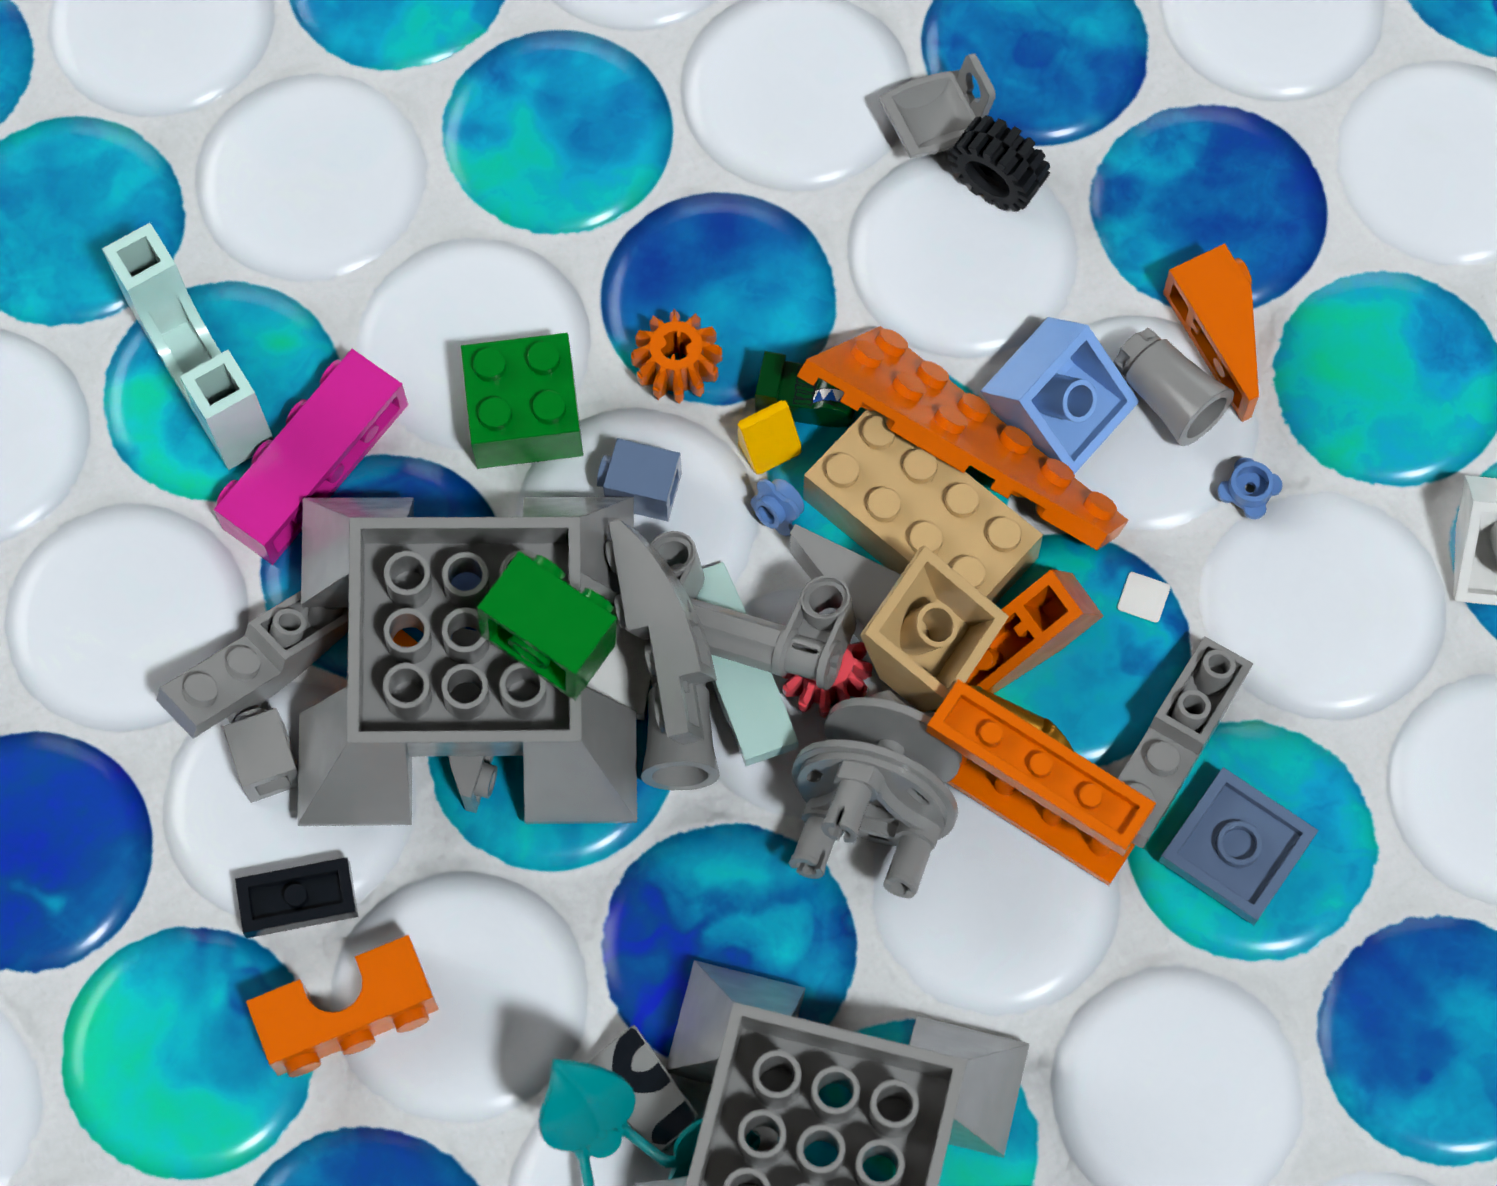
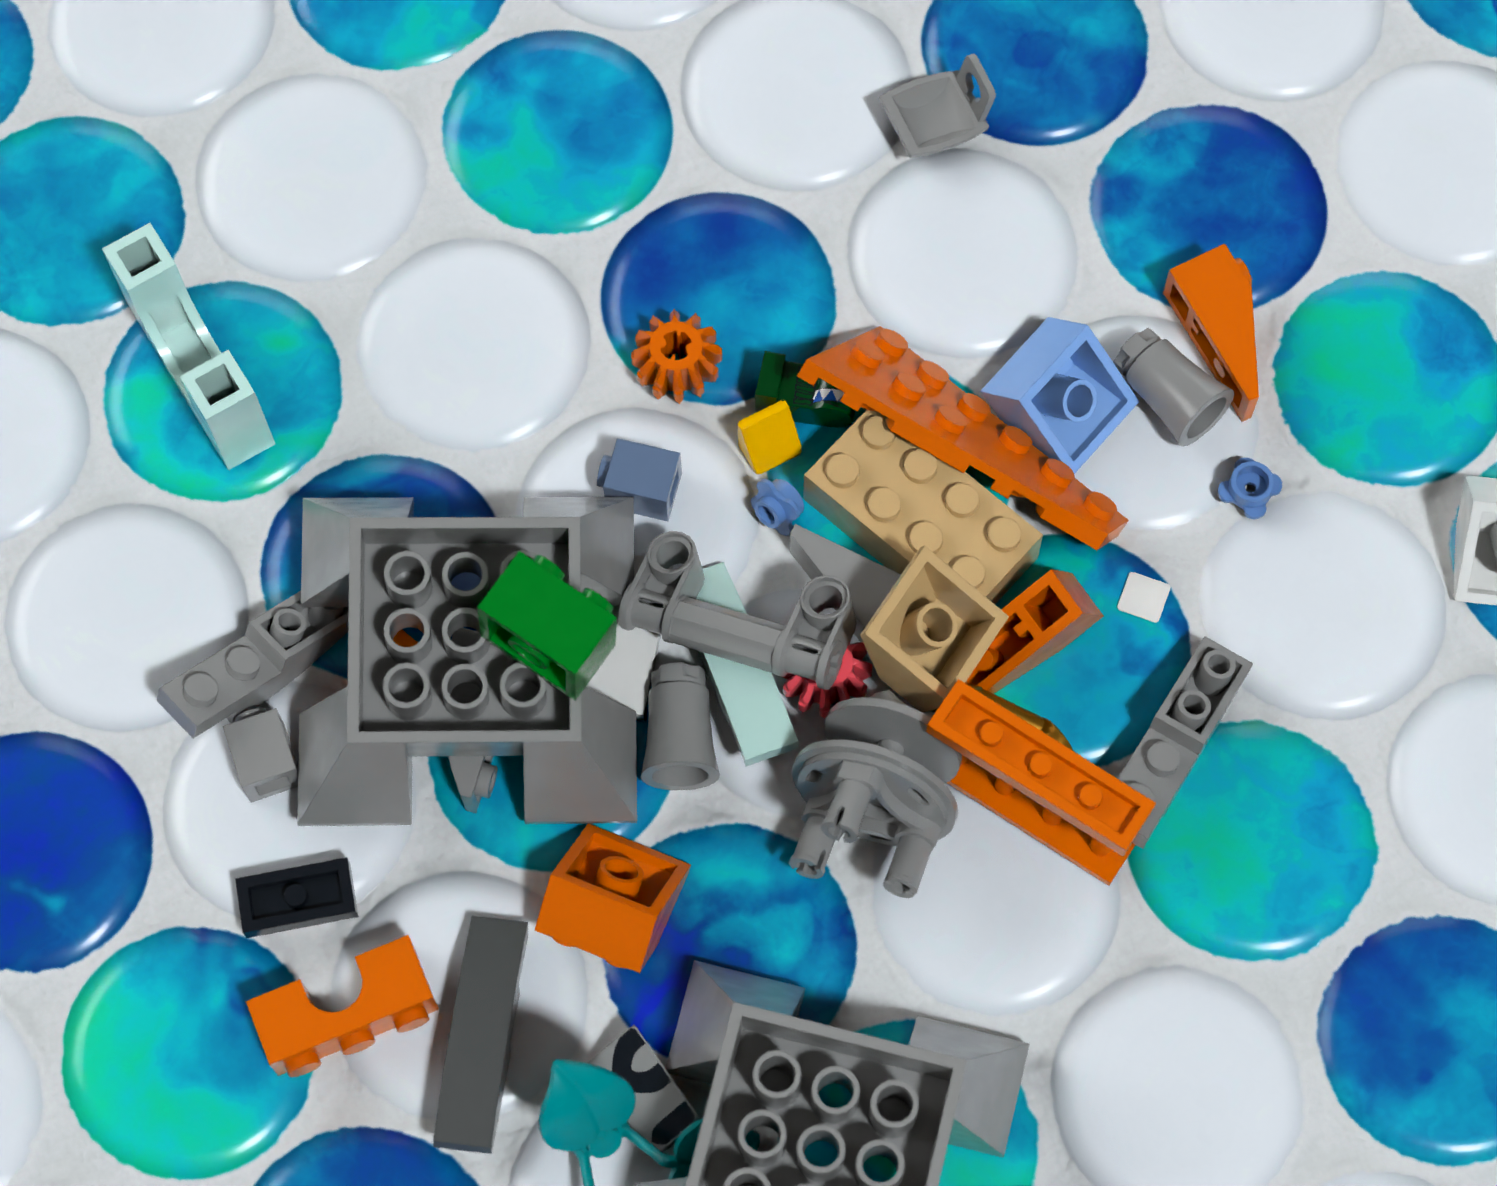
(310, 454): dark pink brick -> none
(481, 1035): none -> dark grey slope
(521, 400): green brick -> none
(611, 897): none -> orange slope
(659, 609): light grey slope -> none
(999, 163): black tyre -> none
(1238, 846): sand blue plate -> none

